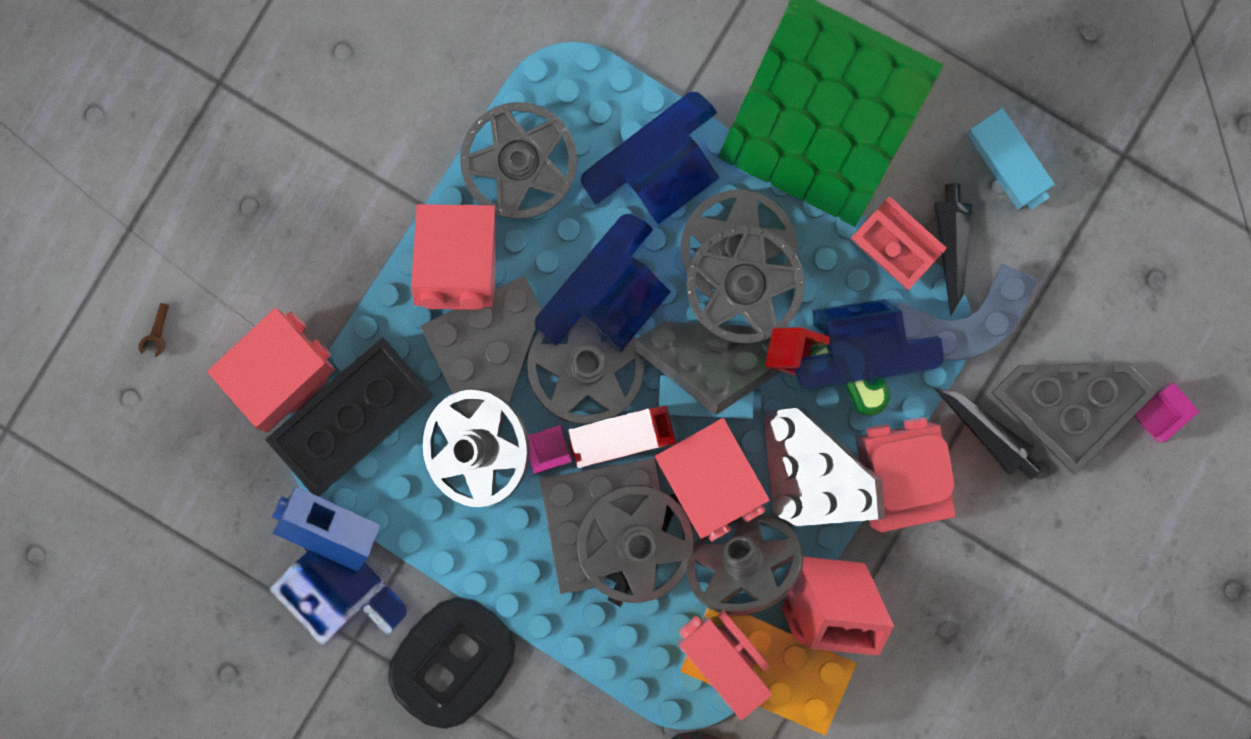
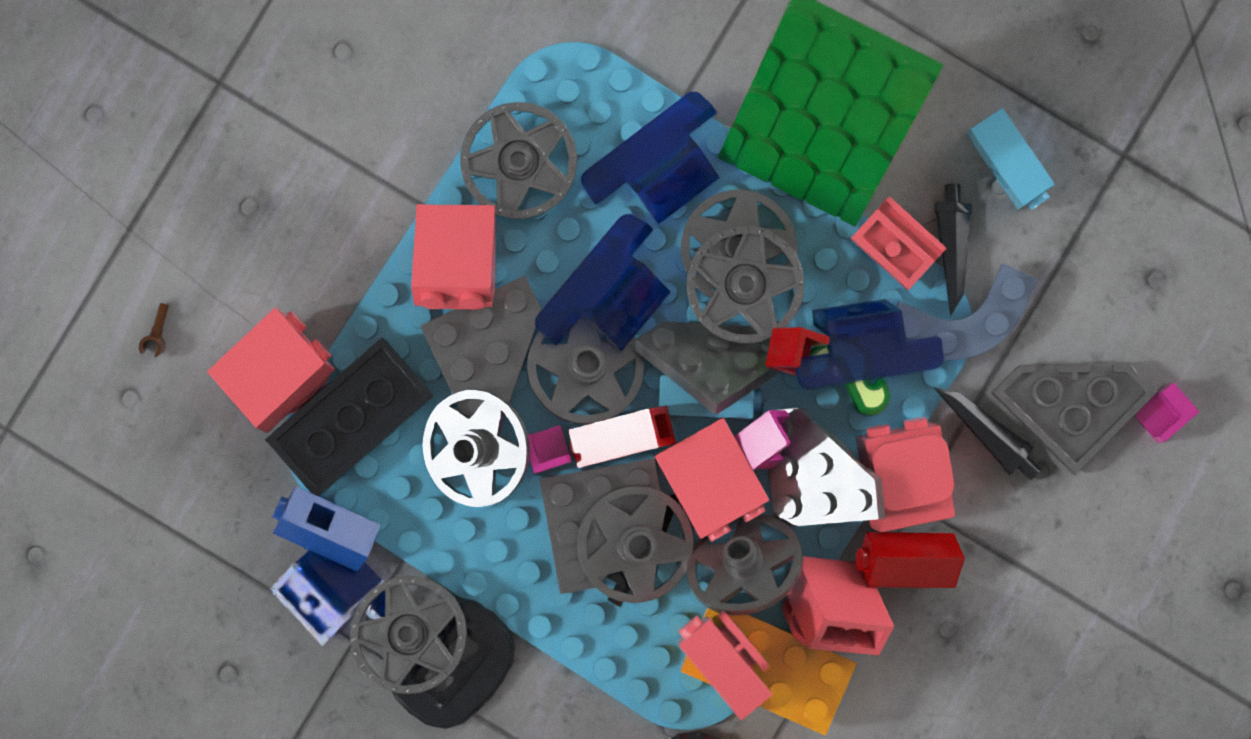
(408, 634): none -> flat silver wheel
(764, 440): none -> panel
(910, 560): none -> red brick

